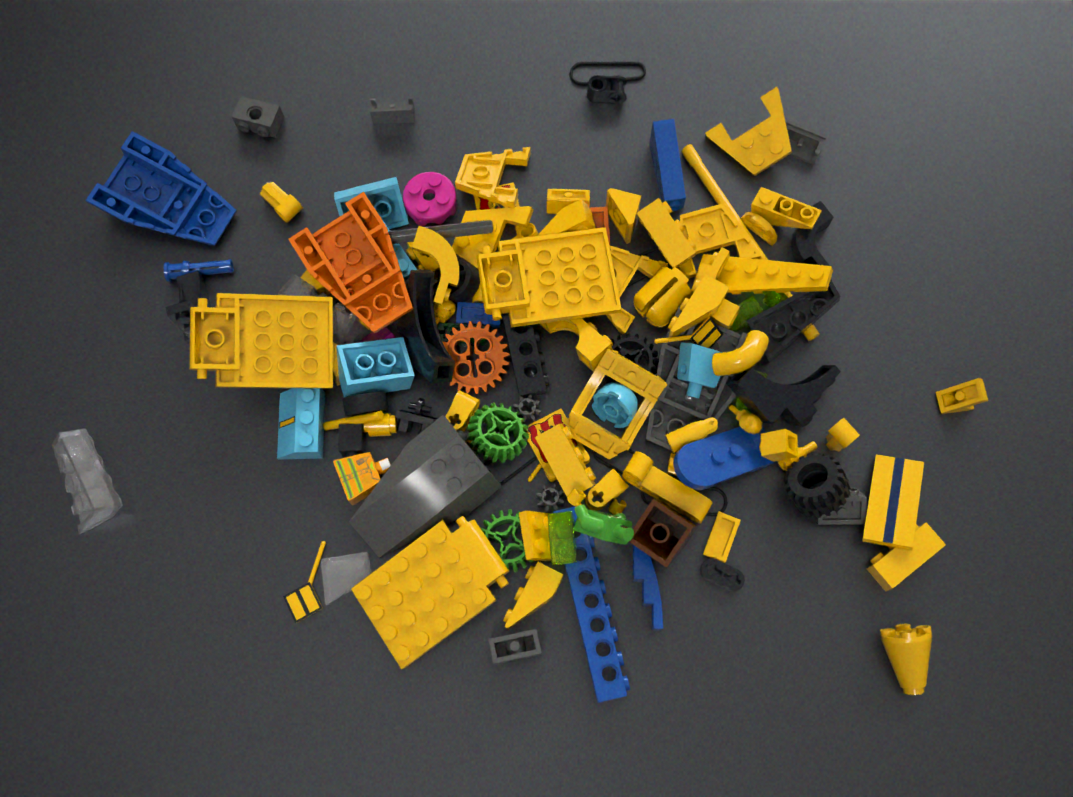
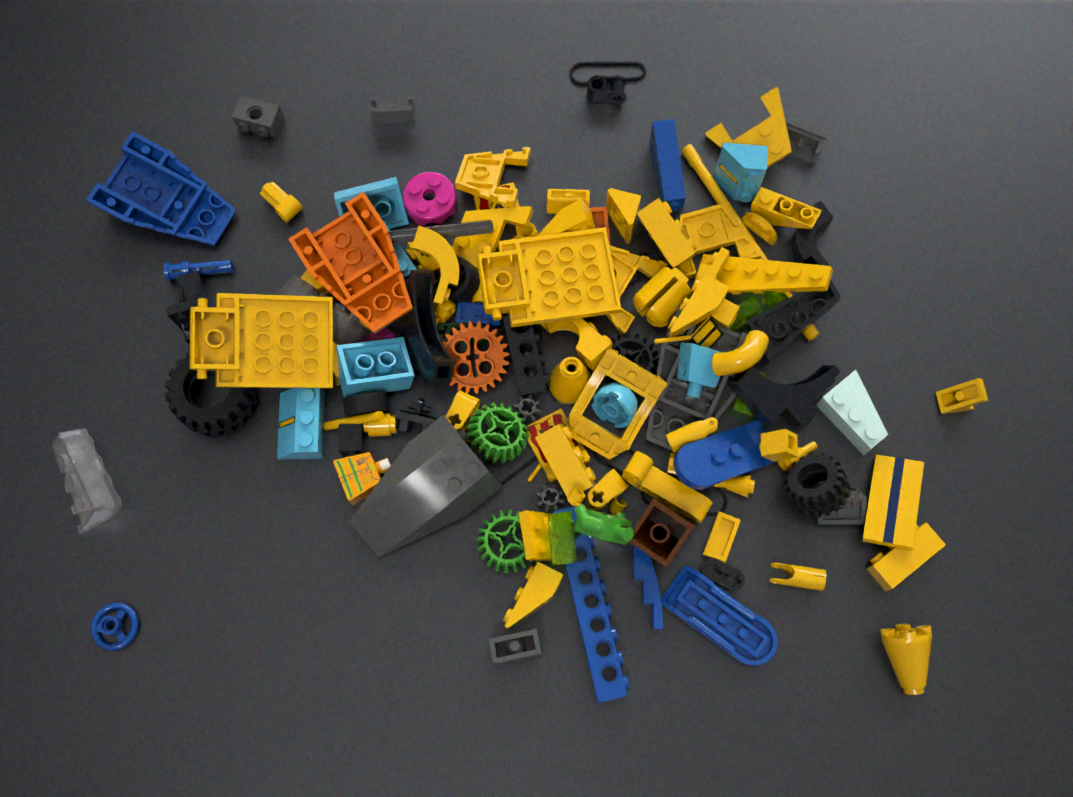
(105, 626): none -> blue piece
(212, 420): none -> black tyre
(303, 600): piece -> none
(343, 573): clear wing -> none
(431, 588): yellow plate -> none
(568, 380): none -> yellow cone
(720, 618): none -> blue piece
(741, 170): none -> medium azure slope
(741, 485): none -> yellow cone
(748, 421): yellow piece -> none
(801, 576): none -> yellow piece
(841, 435): yellow piece -> none
(854, 413): none -> light aqua wedge

